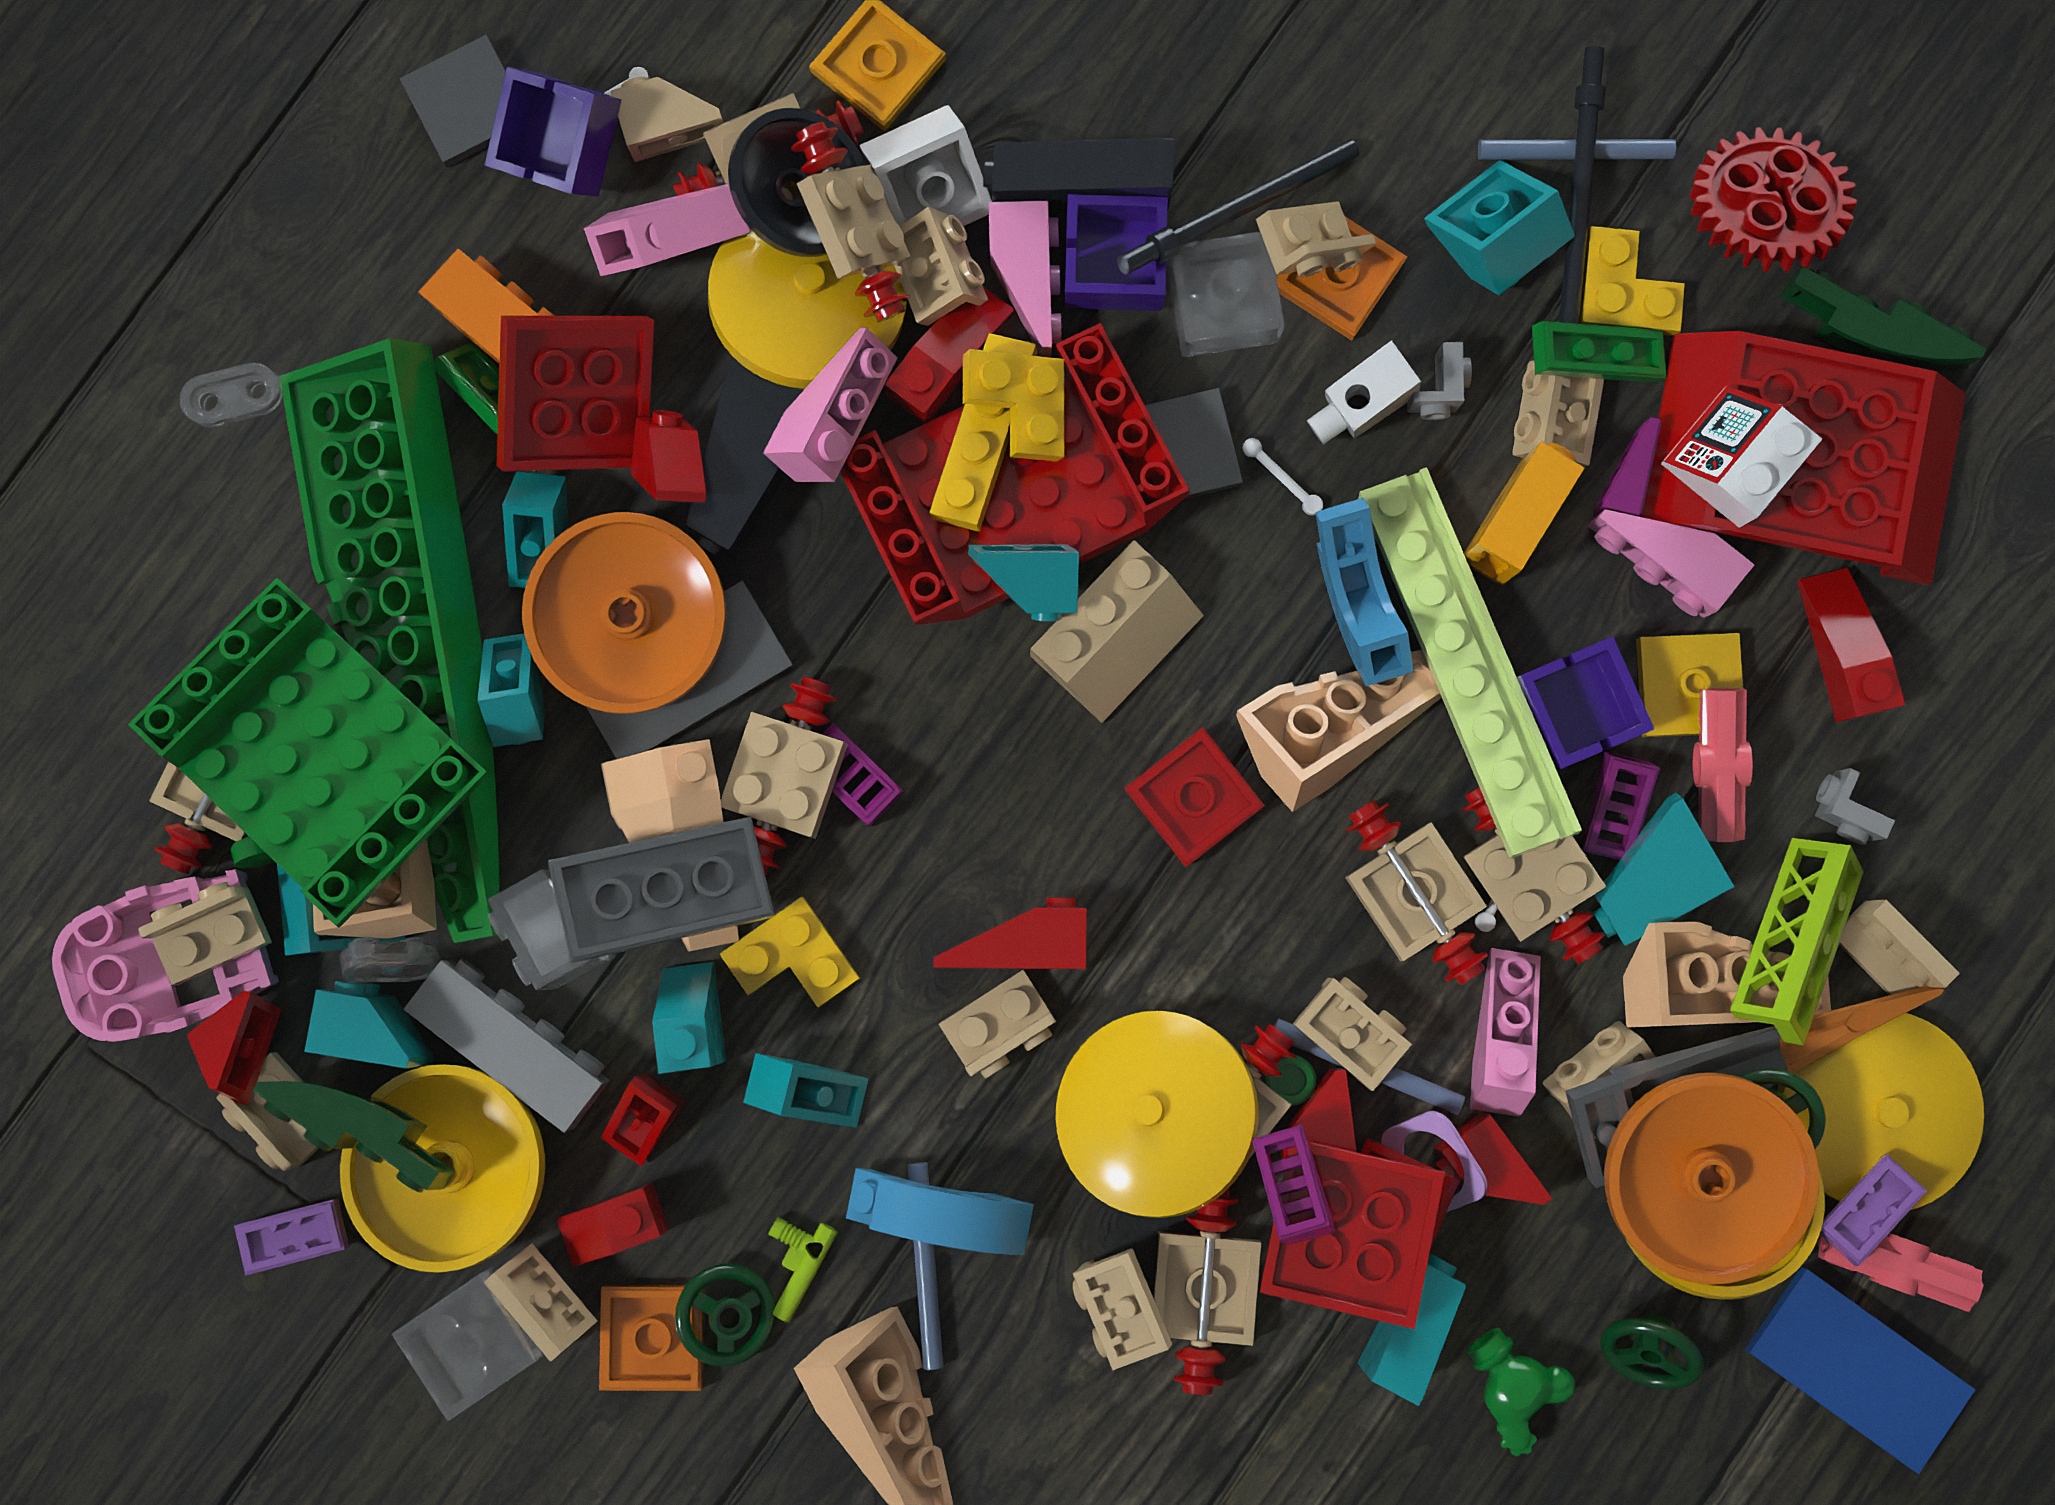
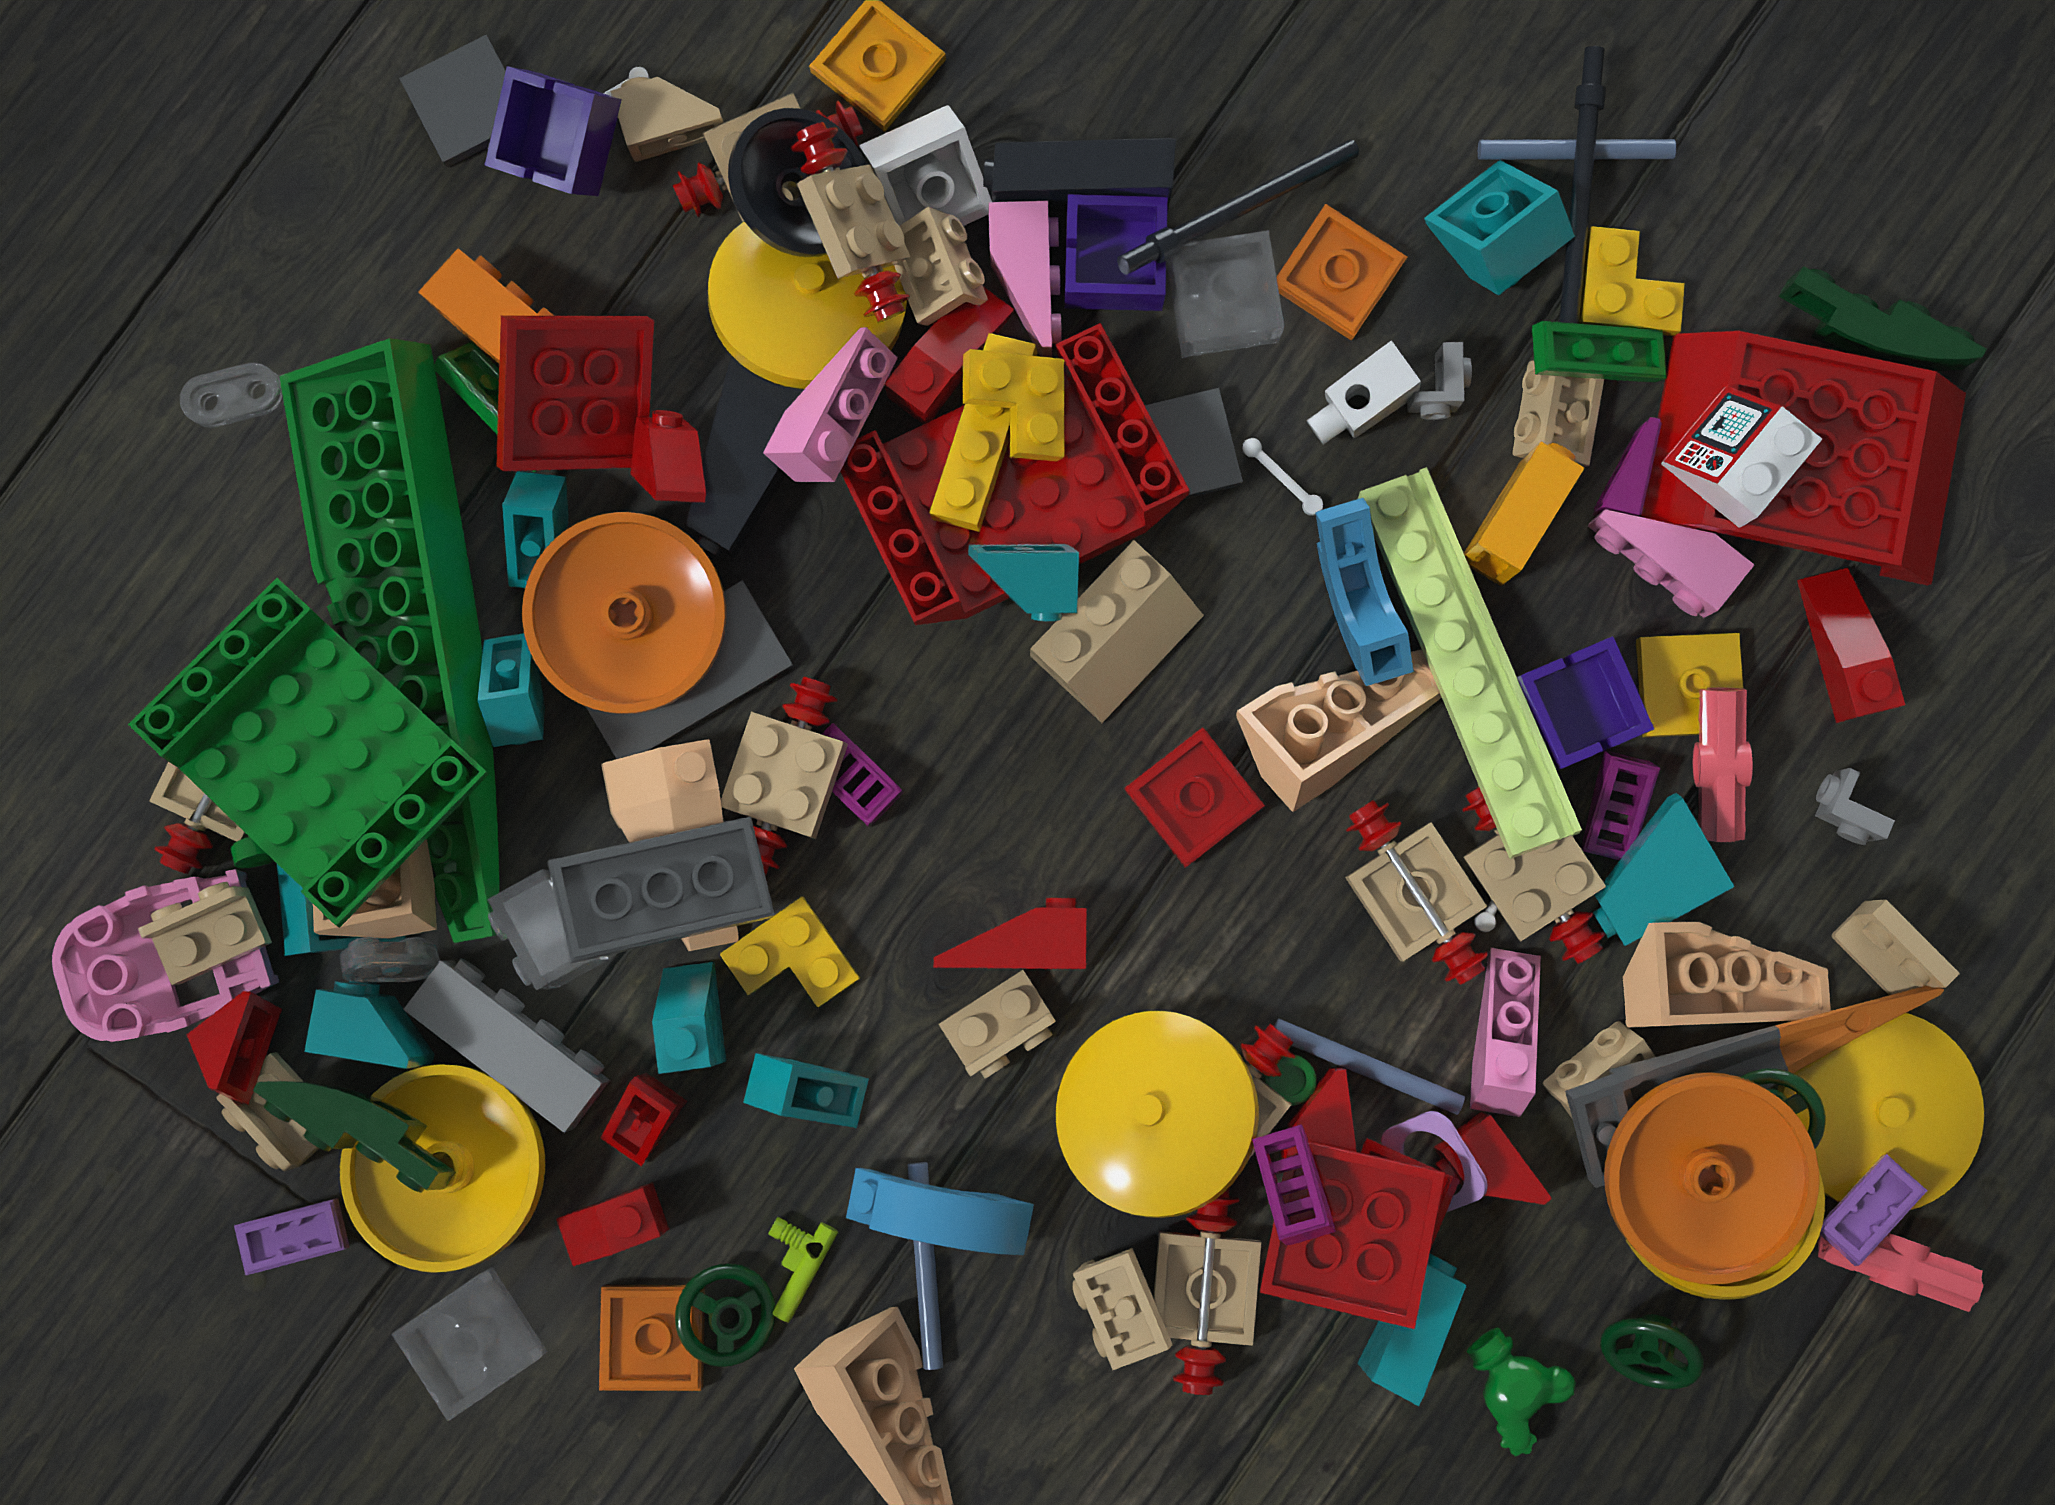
(540, 1301): tan bracket -> none
(663, 229): bright pink slope -> none
(1311, 239): tan bracket -> none
(1352, 1033): tan bracket -> none
(1772, 199): red gear -> none
(1816, 943): lime fence -> none
(1860, 1370): blue tile -> none

